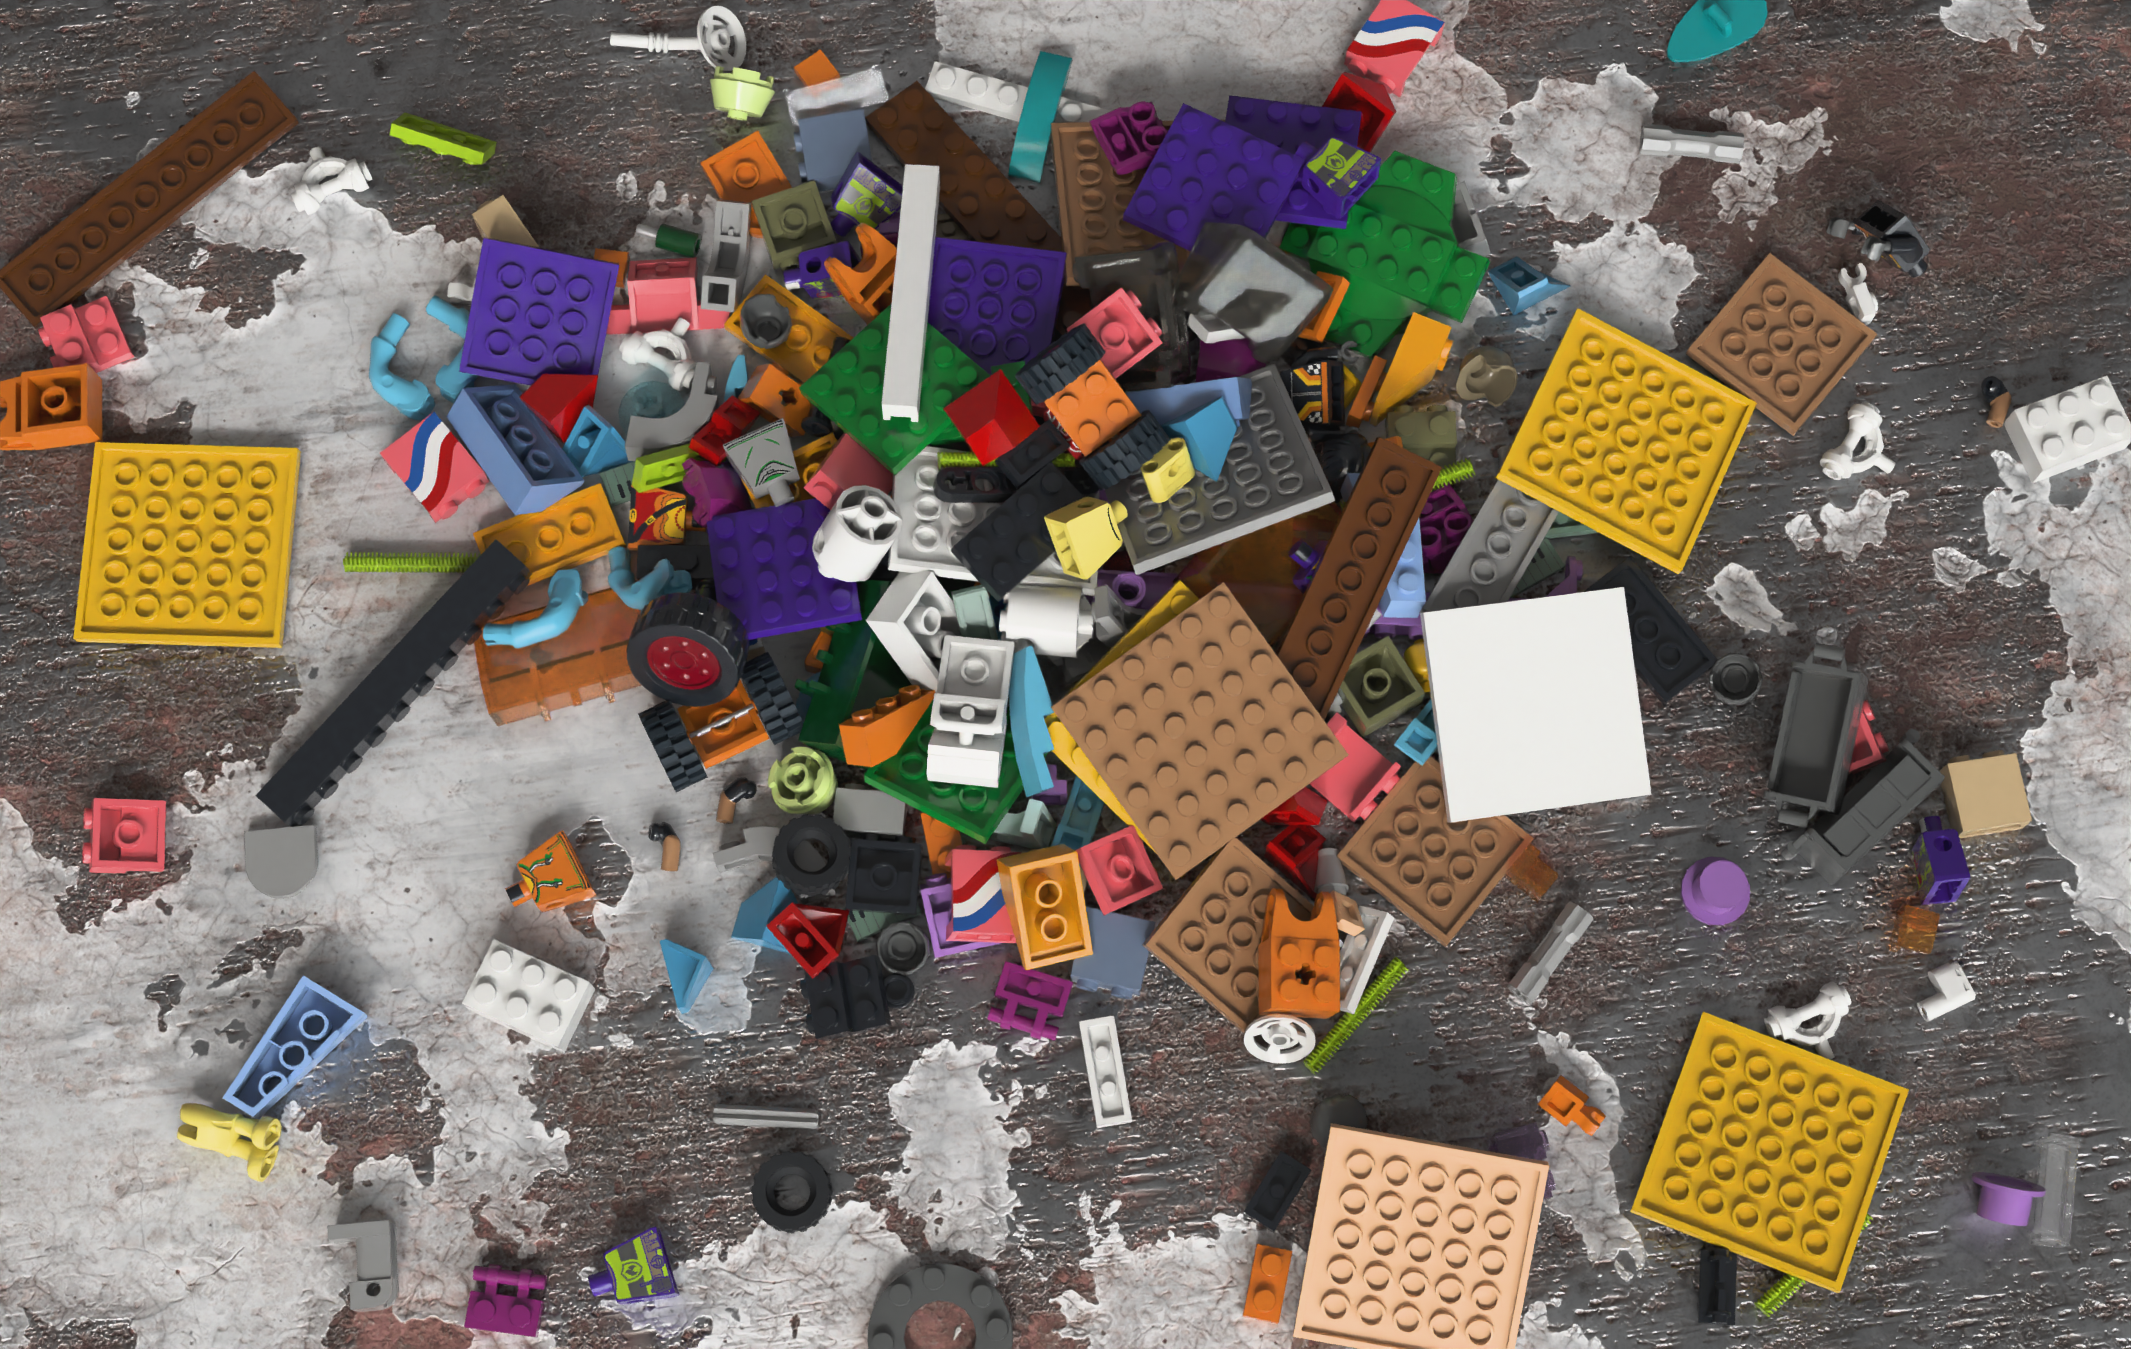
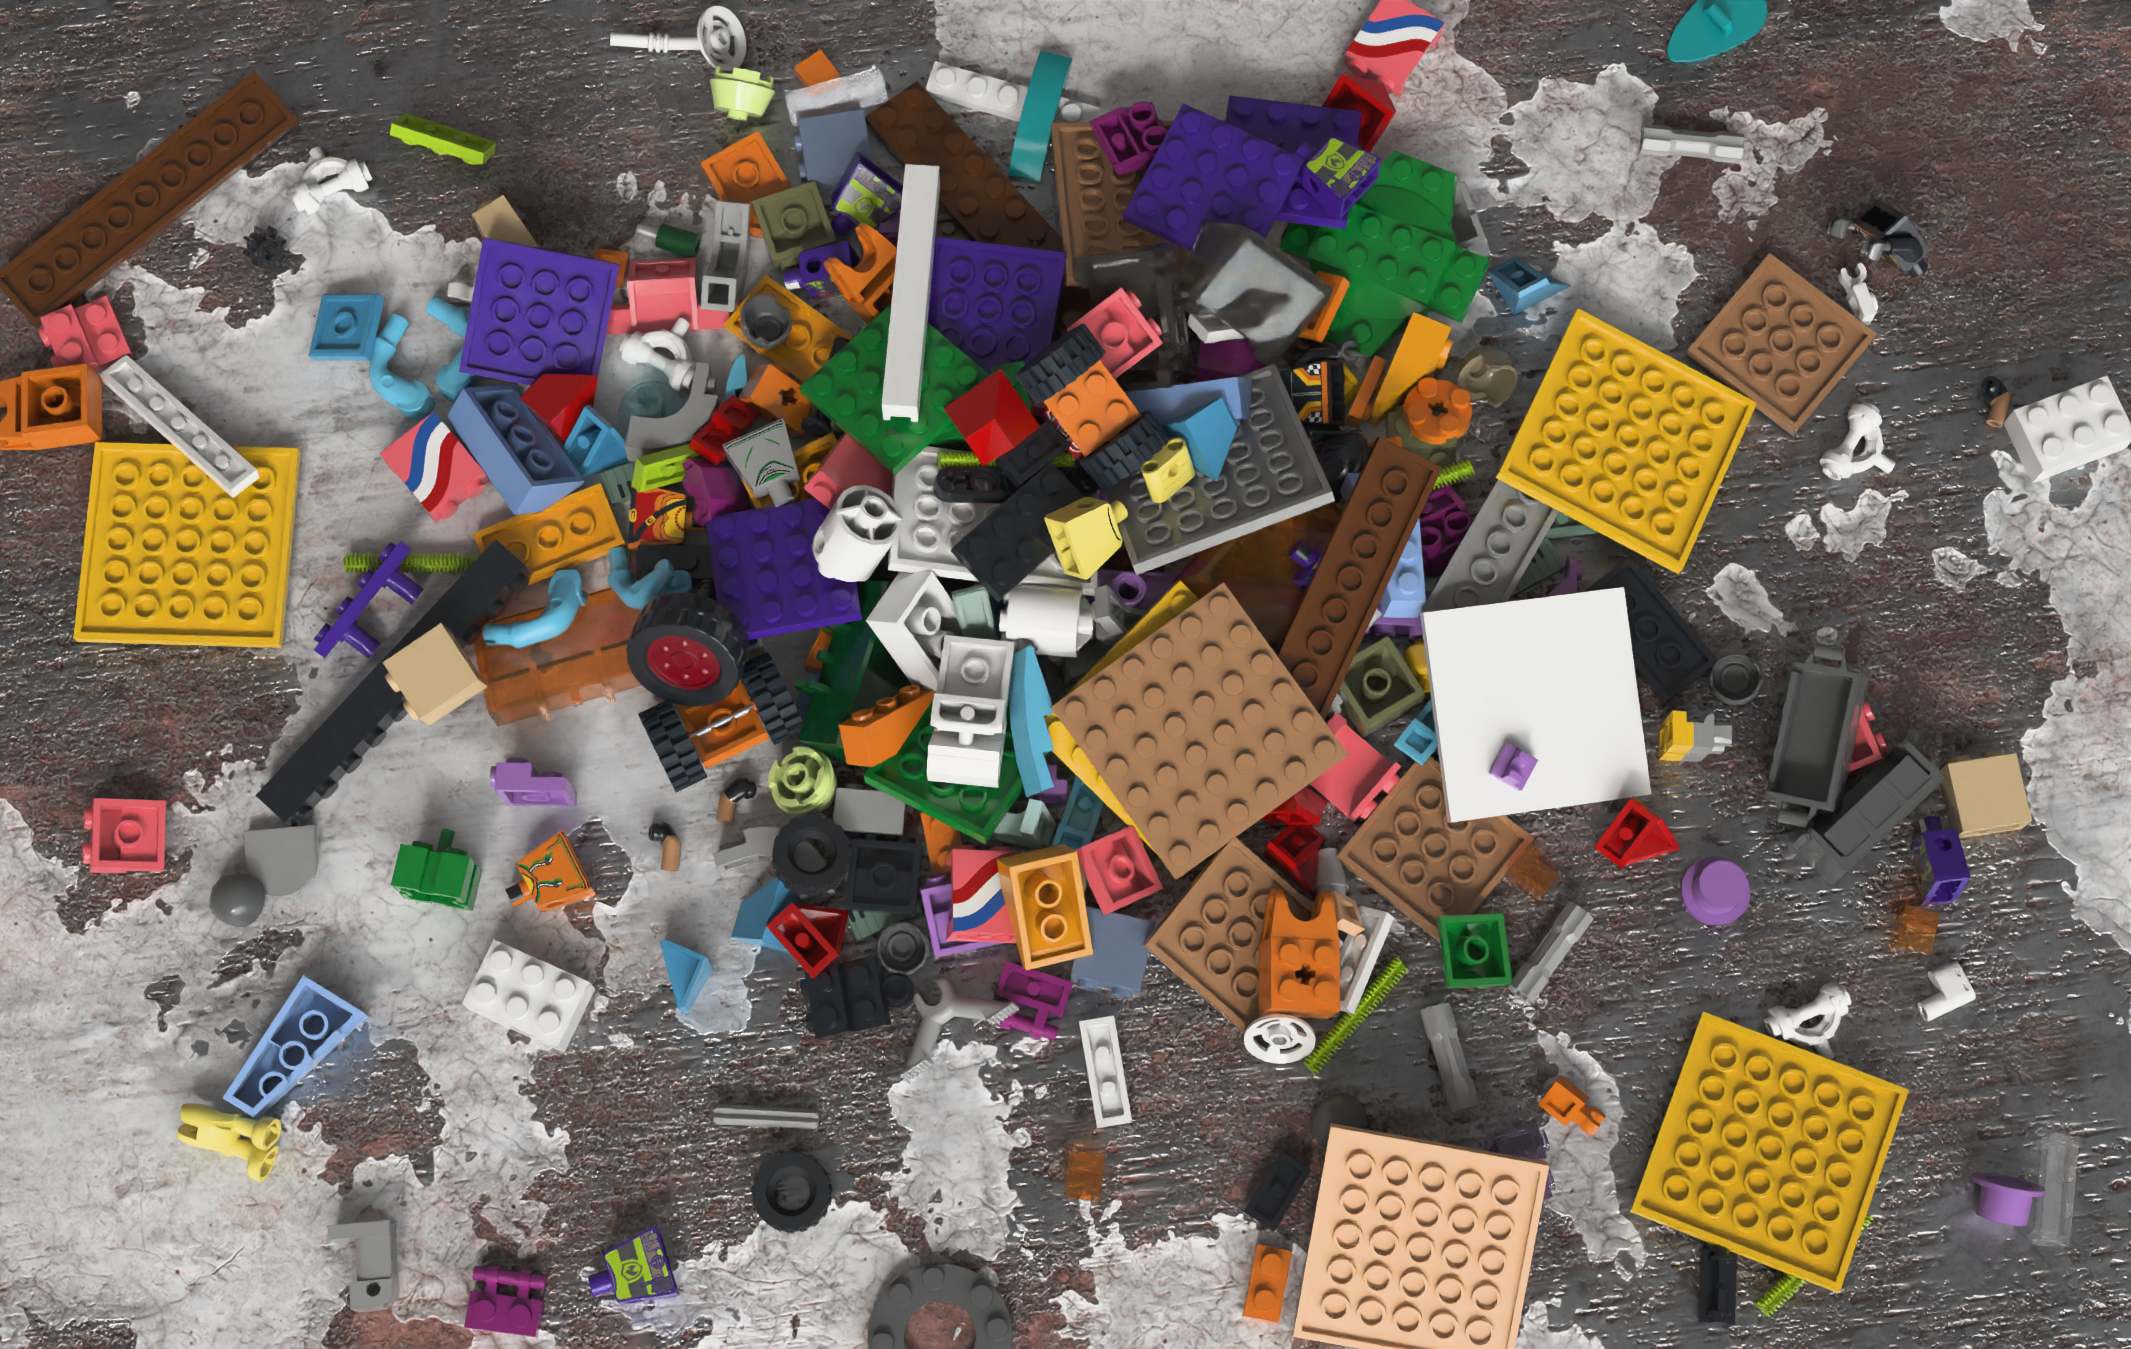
(179, 426): none -> white plate
(237, 899): none -> dark grey hair
(255, 244): none -> black gear
(346, 327): none -> dark azure tile
(346, 626): none -> dark purple plate
(433, 675): none -> tan piece
(438, 875): none -> green brick
(522, 785): none -> medium lavender plate
(935, 1016): none -> light grey piece
(1084, 1176): none -> clear orange panel
(1440, 394): none -> orange plate
(1442, 1033): none -> light grey axle
(1474, 950): none -> green slope
(1513, 766): none -> medium lavender tile
(1636, 836): none -> red slope
(1692, 740): none -> hips

